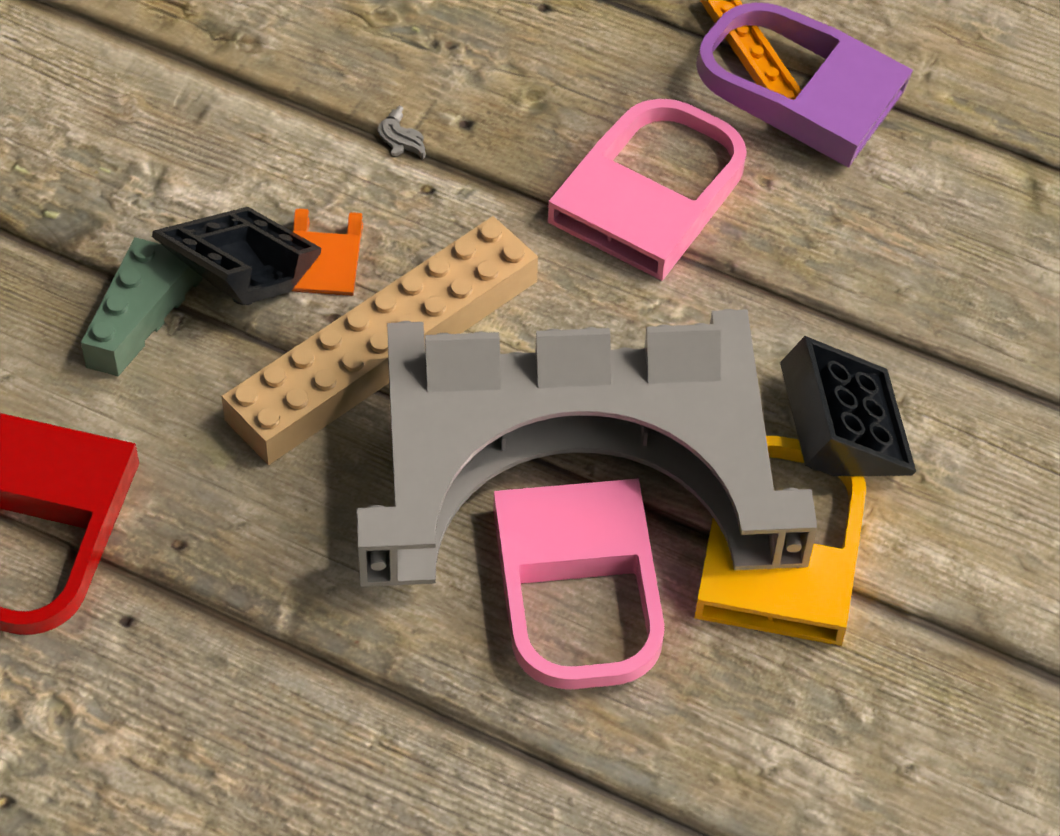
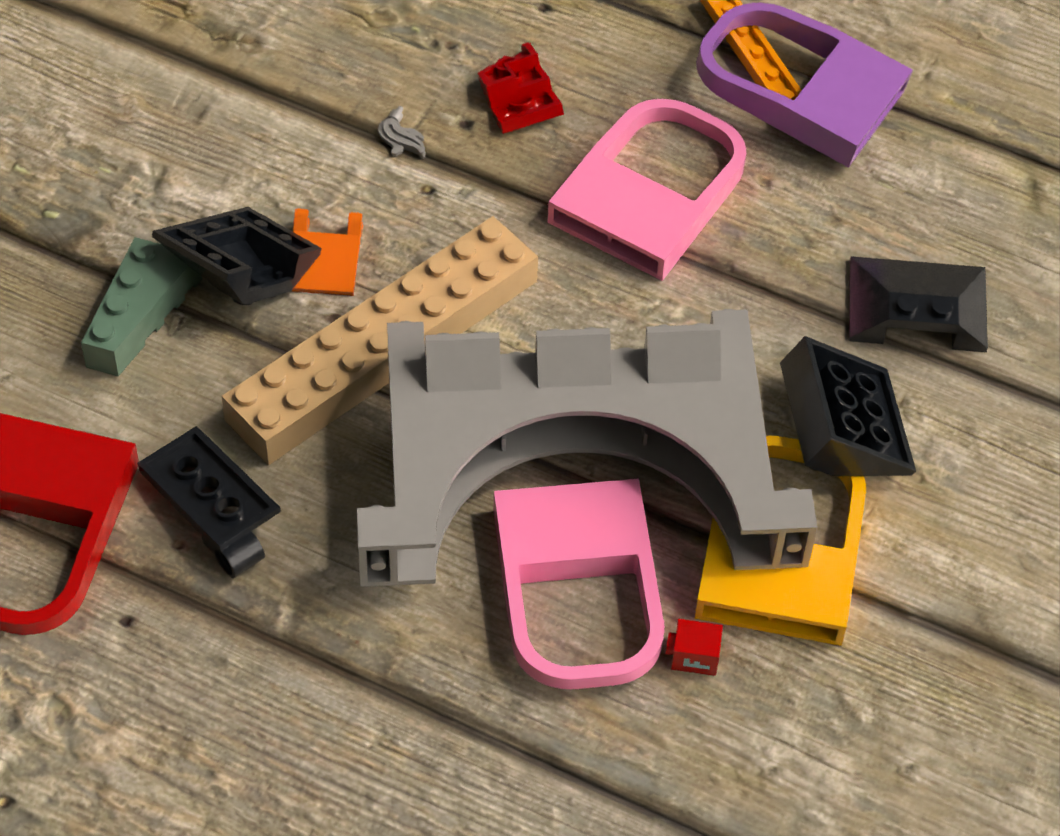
(223, 534): none -> black hinge
(519, 91): none -> red slope
(695, 646): none -> red brick
(917, 298): none -> black slope

